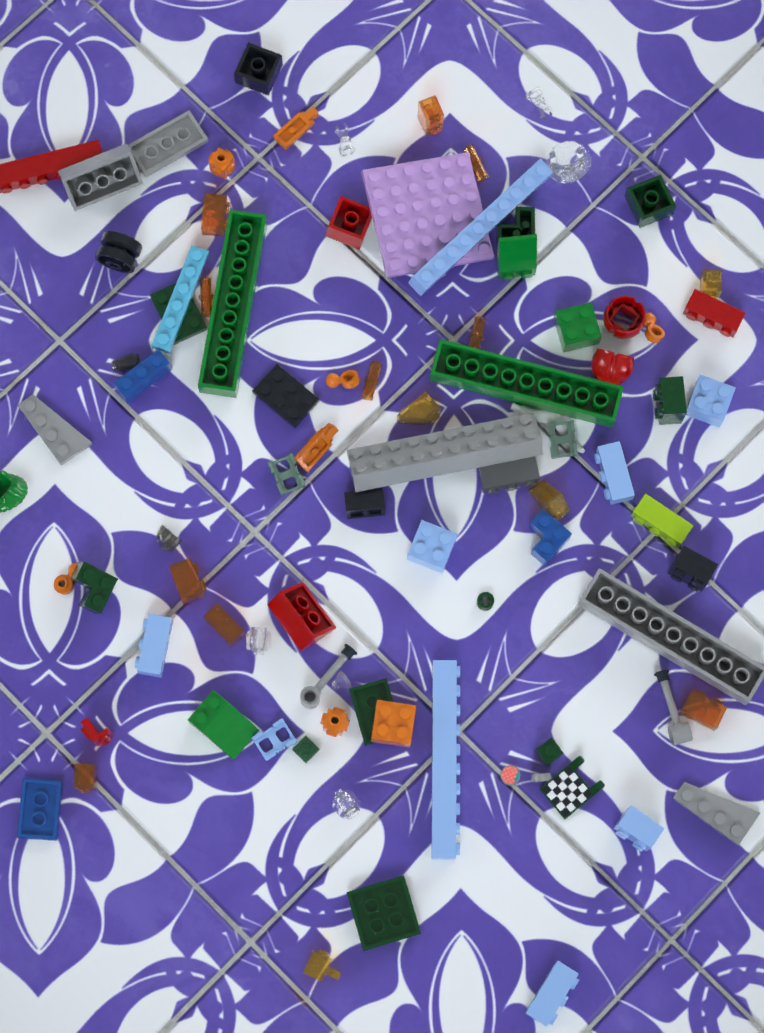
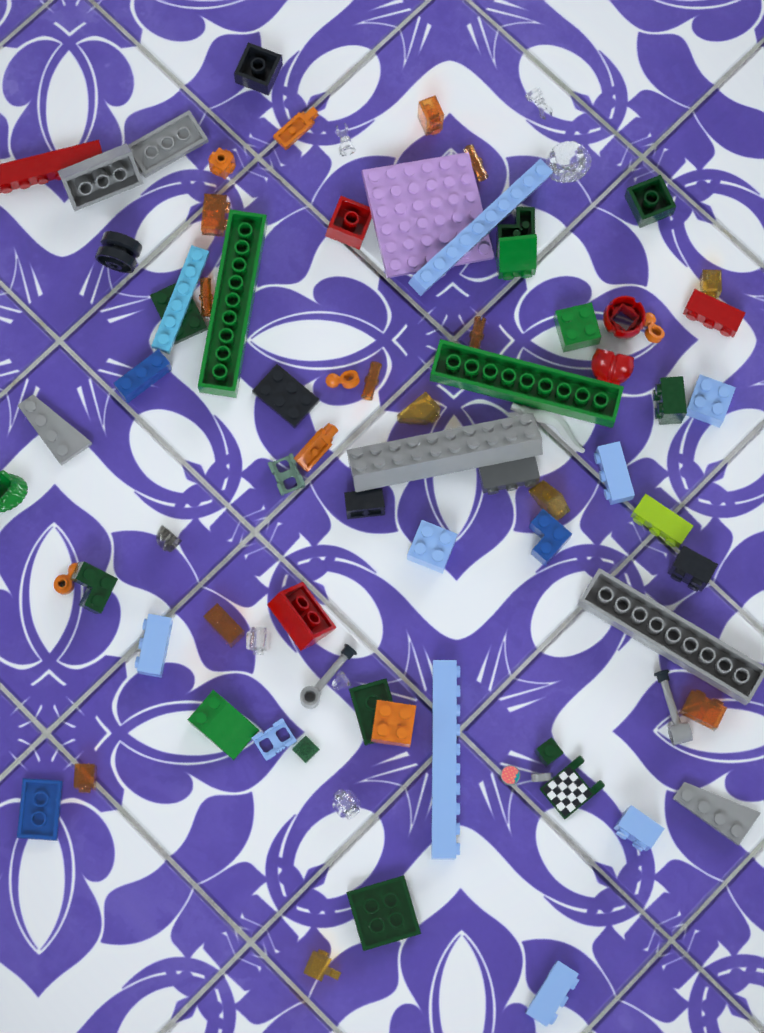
(90, 732): red bracket -> none
(126, 362): clear smoke cone -> none
(187, 581): clear orange brick -> none
(335, 729): orange brick -> none
(489, 596): dark green bush -> none
(569, 438): sand green piece -> none

